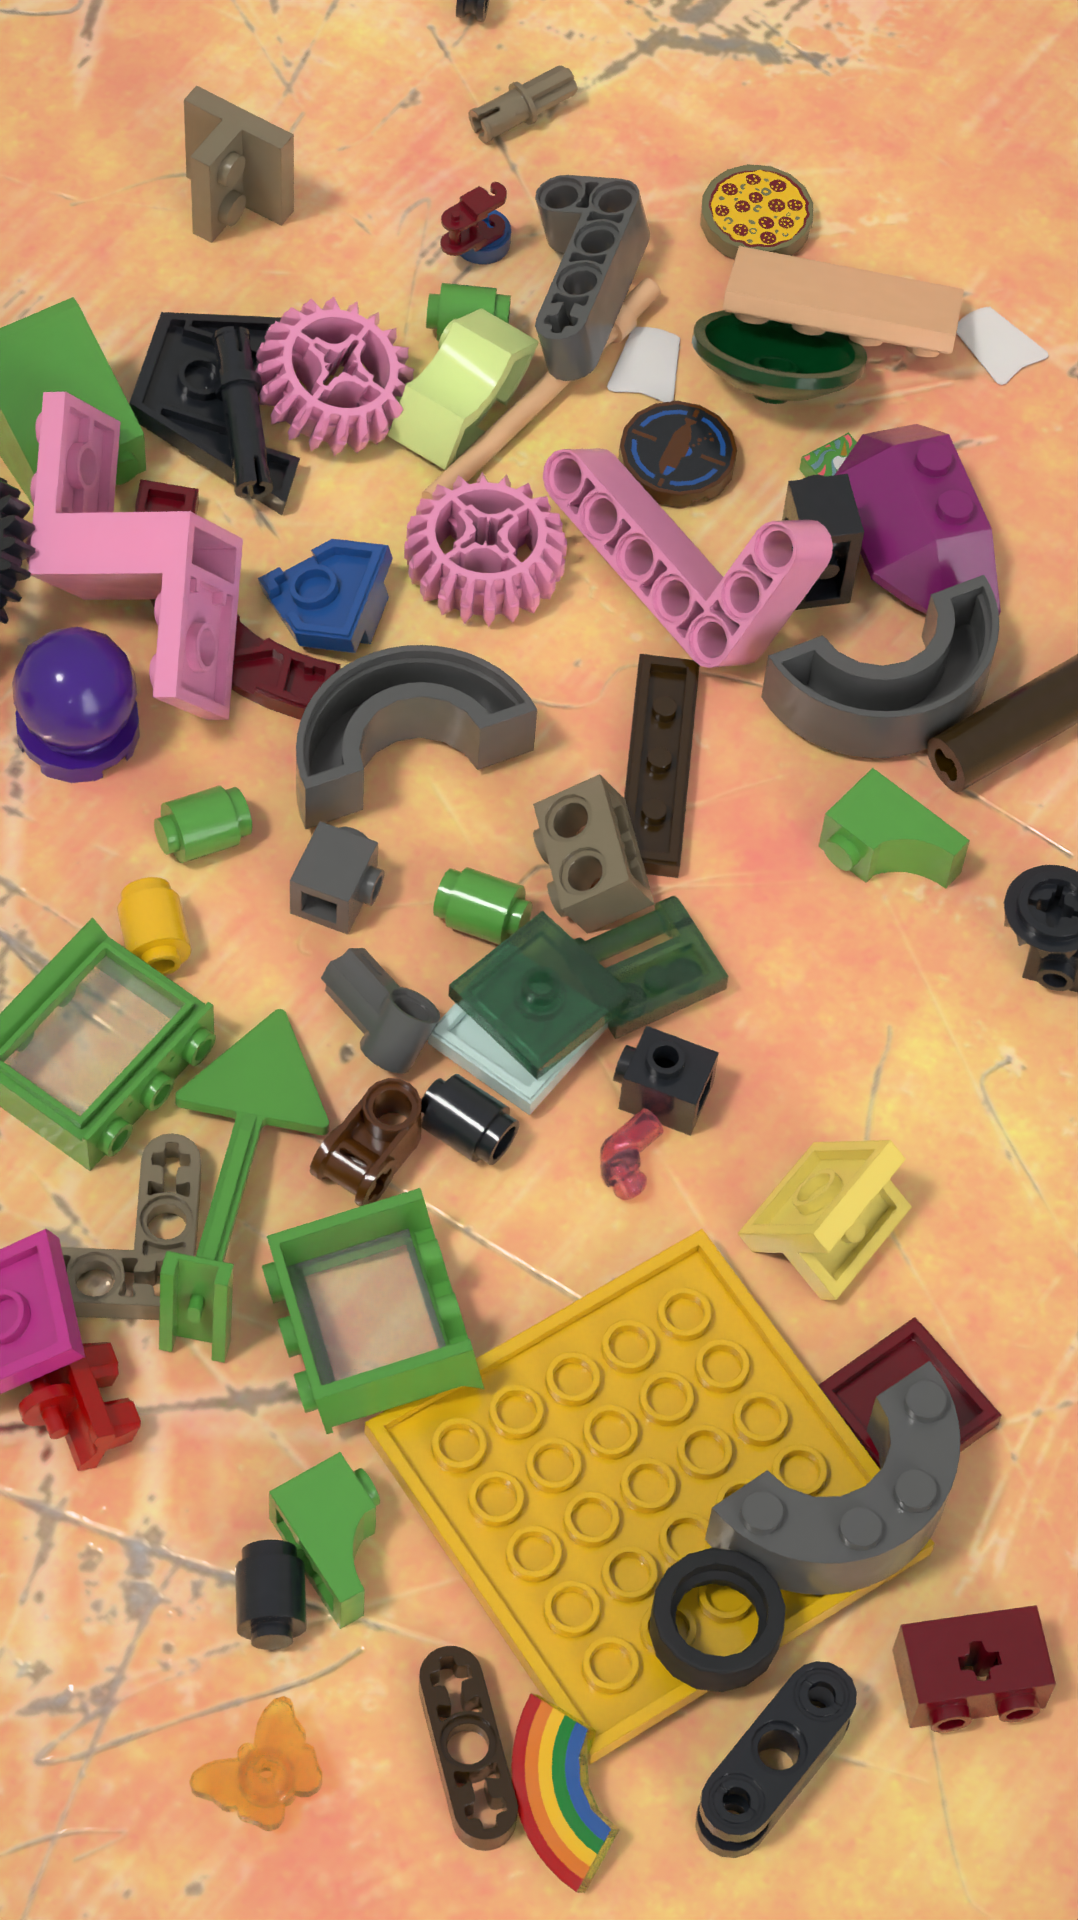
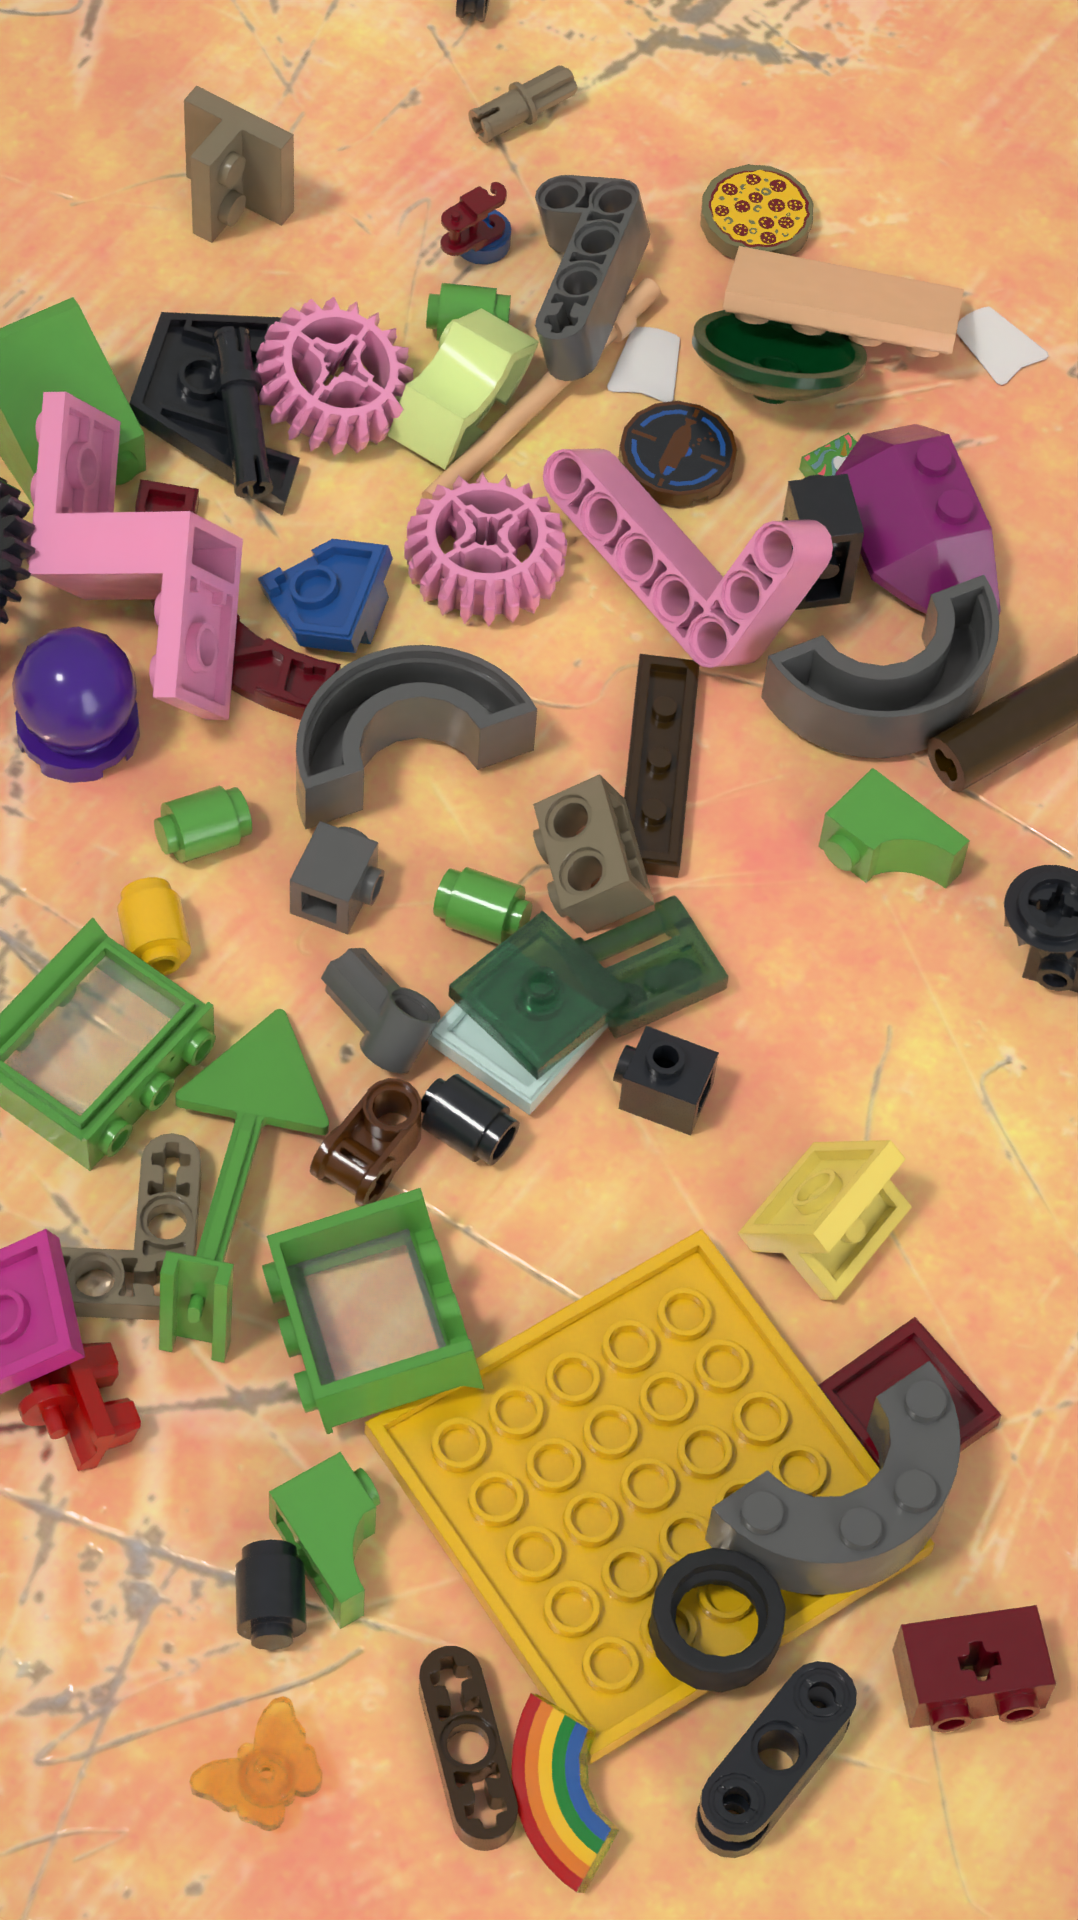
(622, 1151): clear pink arm -> none

